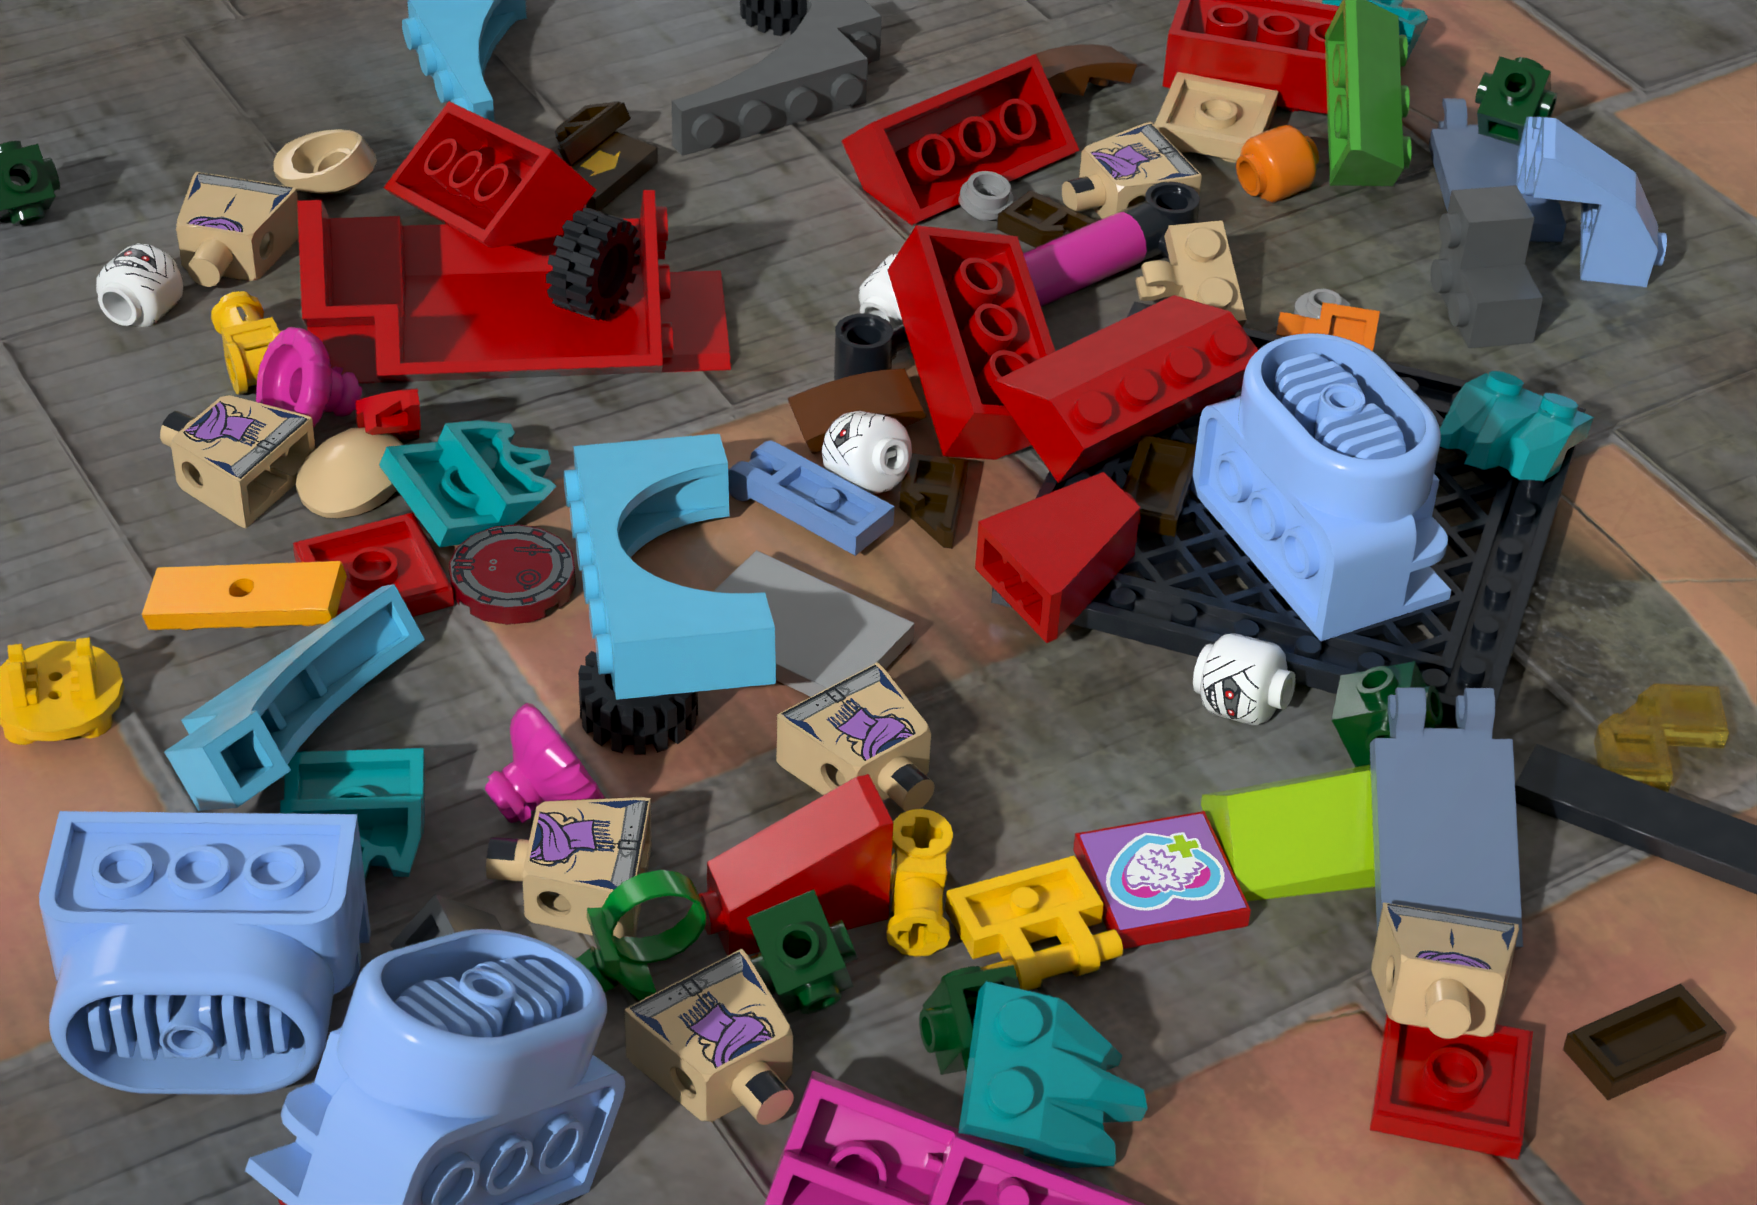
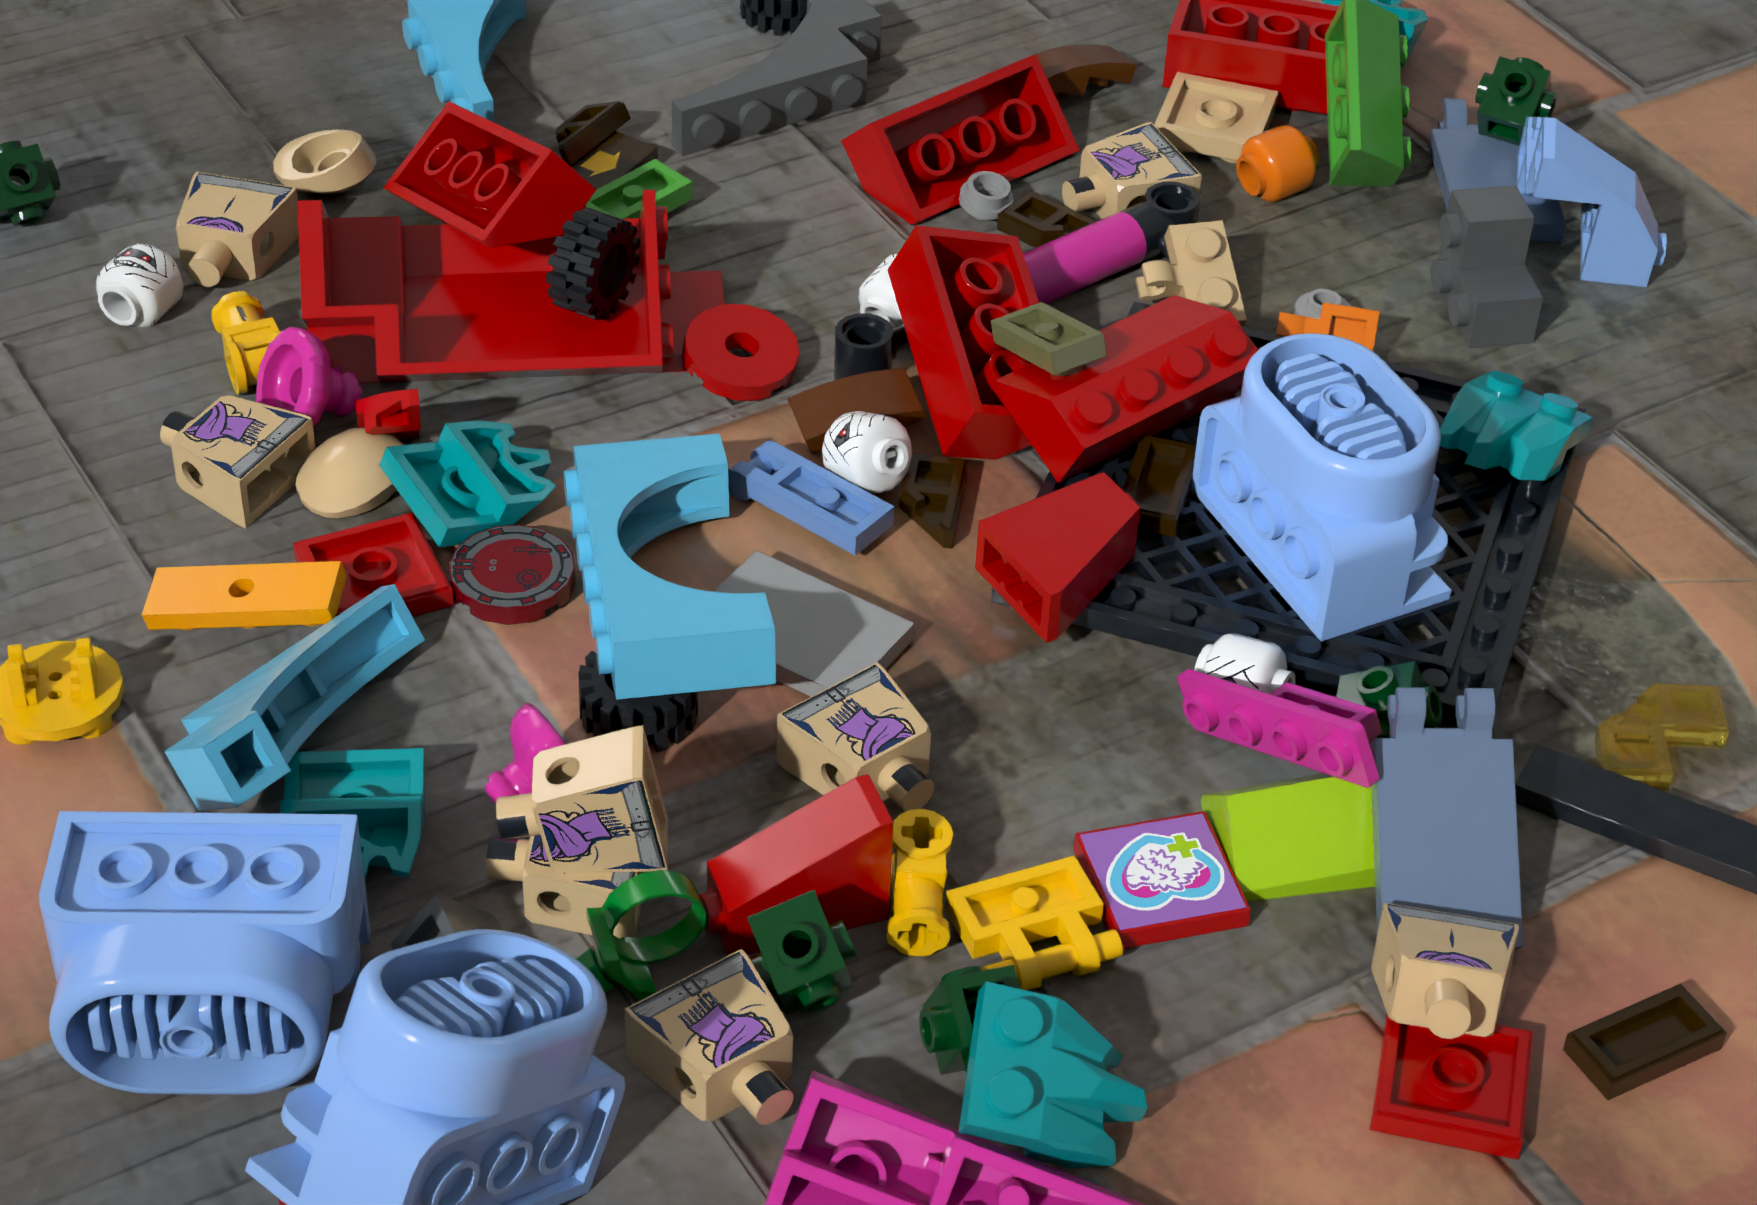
(593, 806): none -> tan torso
(624, 195): none -> bright green plate
(746, 328): none -> red tile
(1049, 339): none -> olive plate
(1286, 724): none -> dark pink bracket

